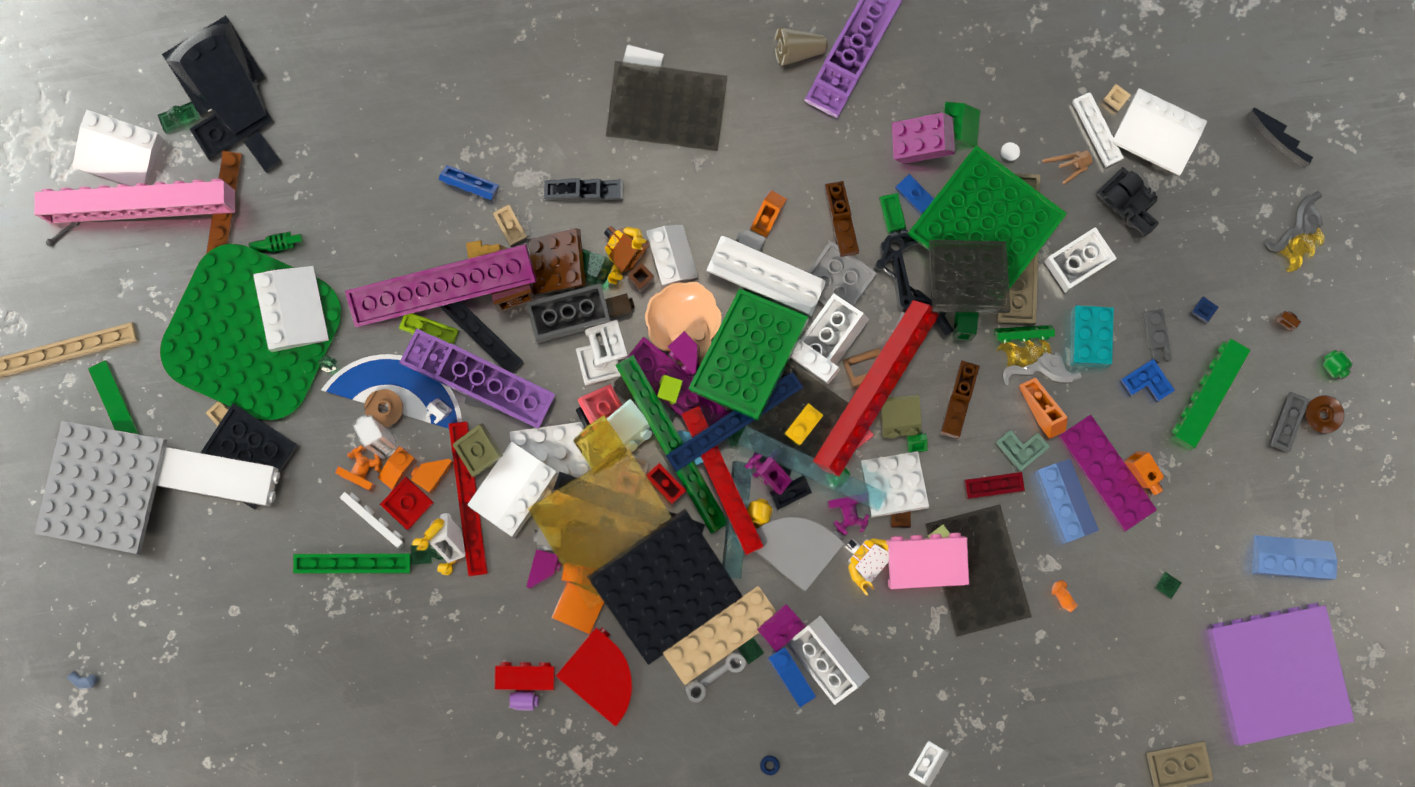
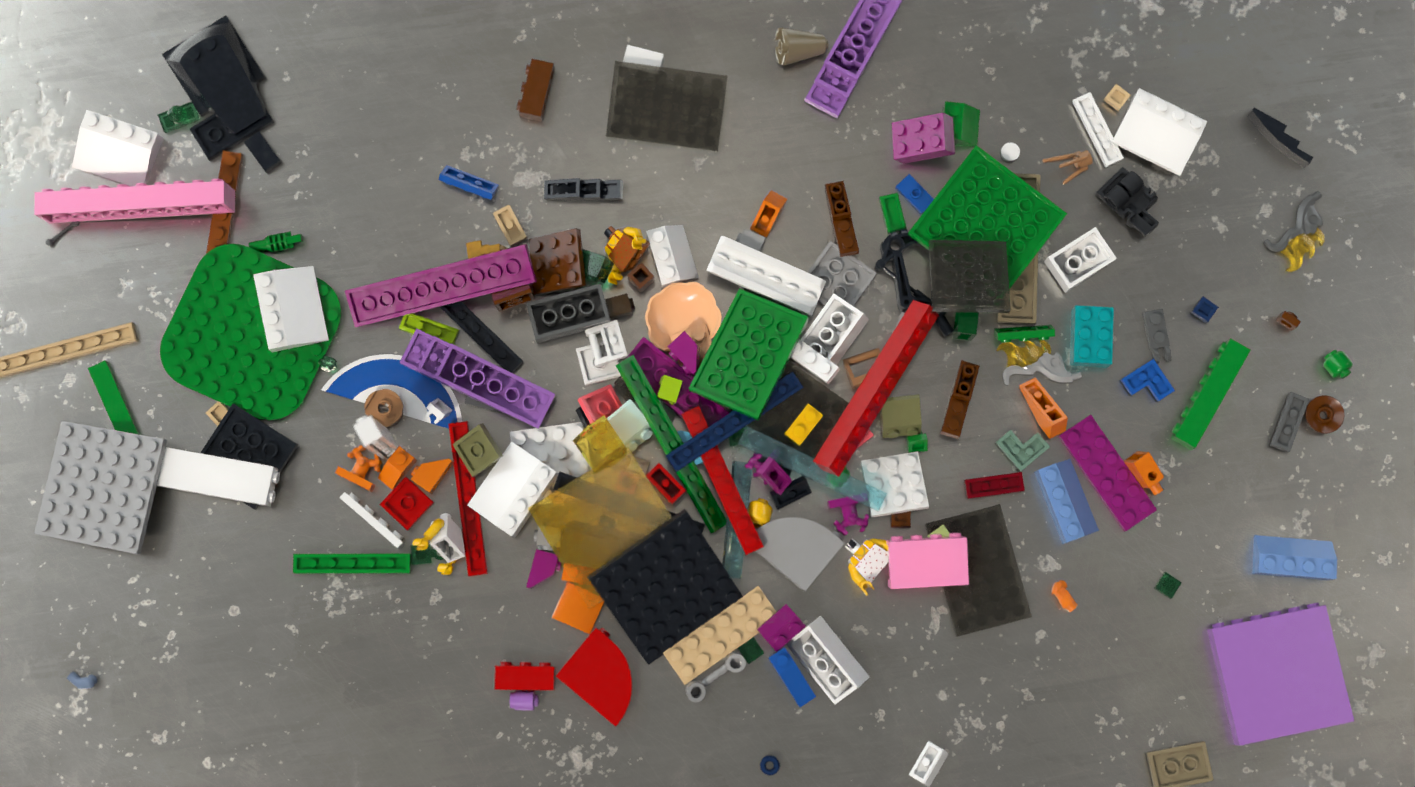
(536, 89): none -> reddish brown brick

